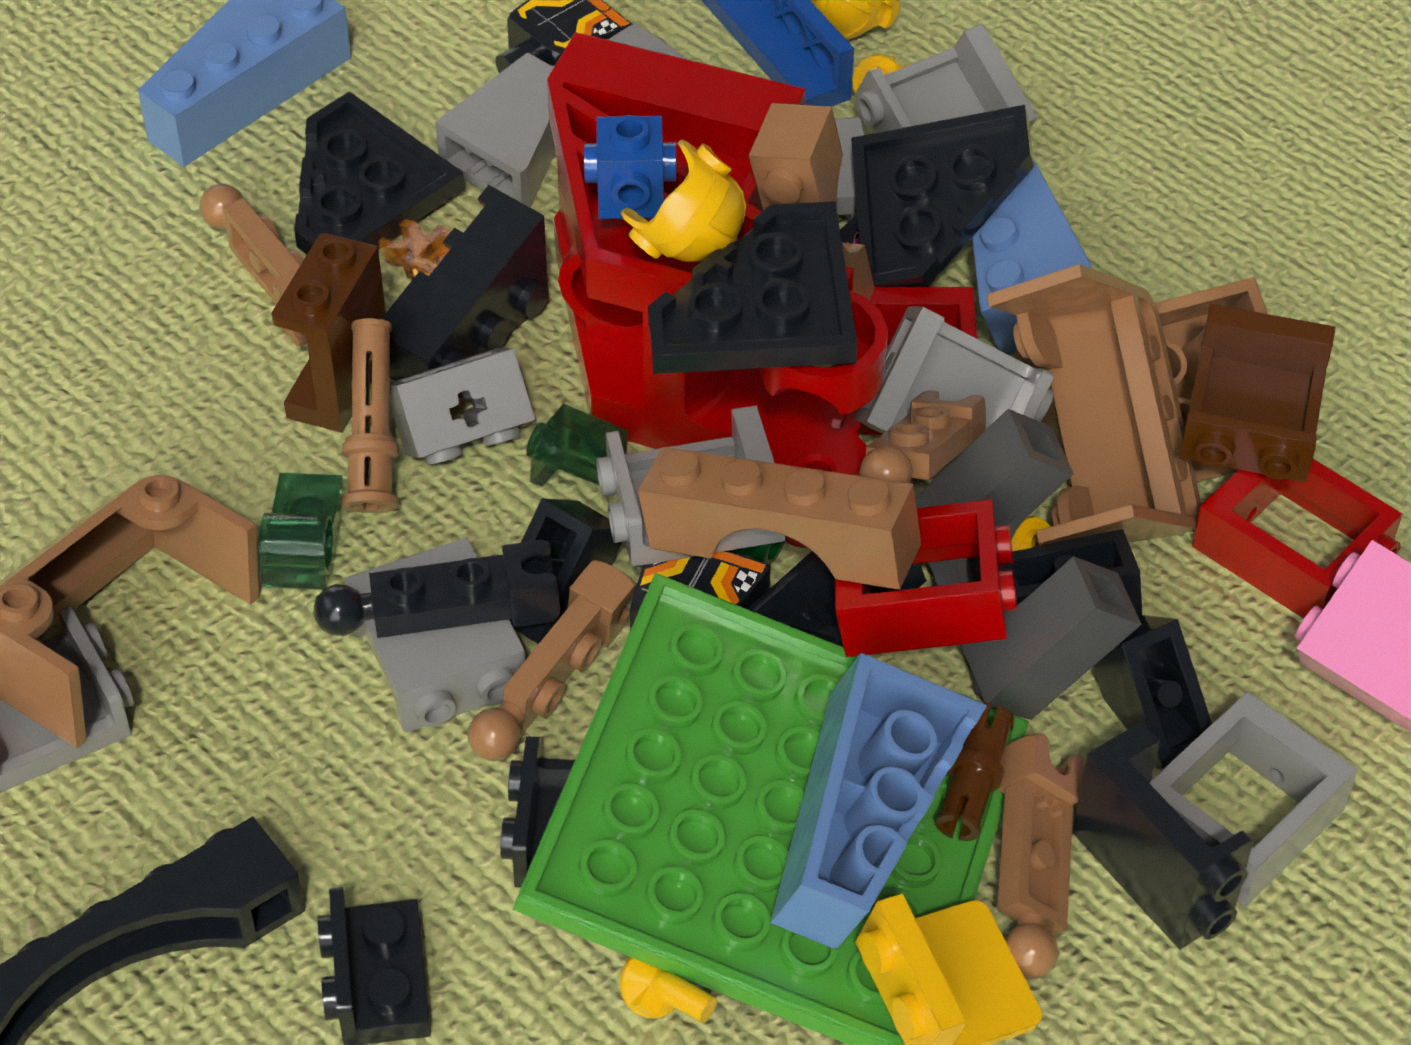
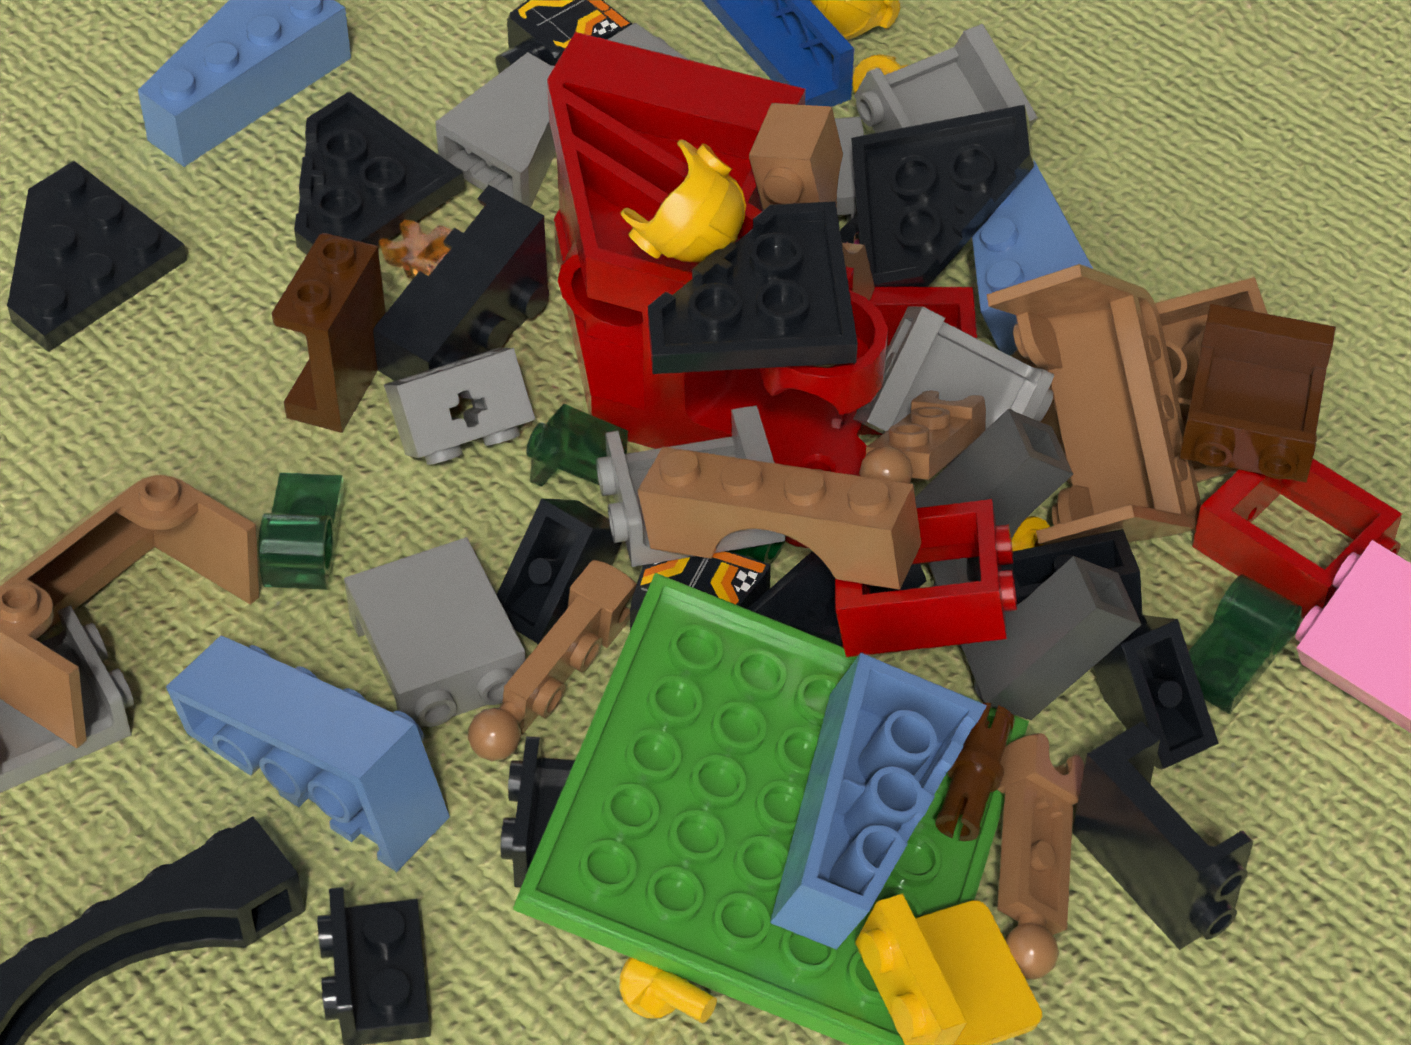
(82, 255): none -> black plate
(253, 242): medium nougat plate -> none
(314, 745): none -> medium blue wedge
(377, 448): medium nougat pin -> none
(448, 594): black plate -> none
(629, 154): blue brick -> none
(1242, 641): none -> clear green plate
(1284, 757): light grey window -> none

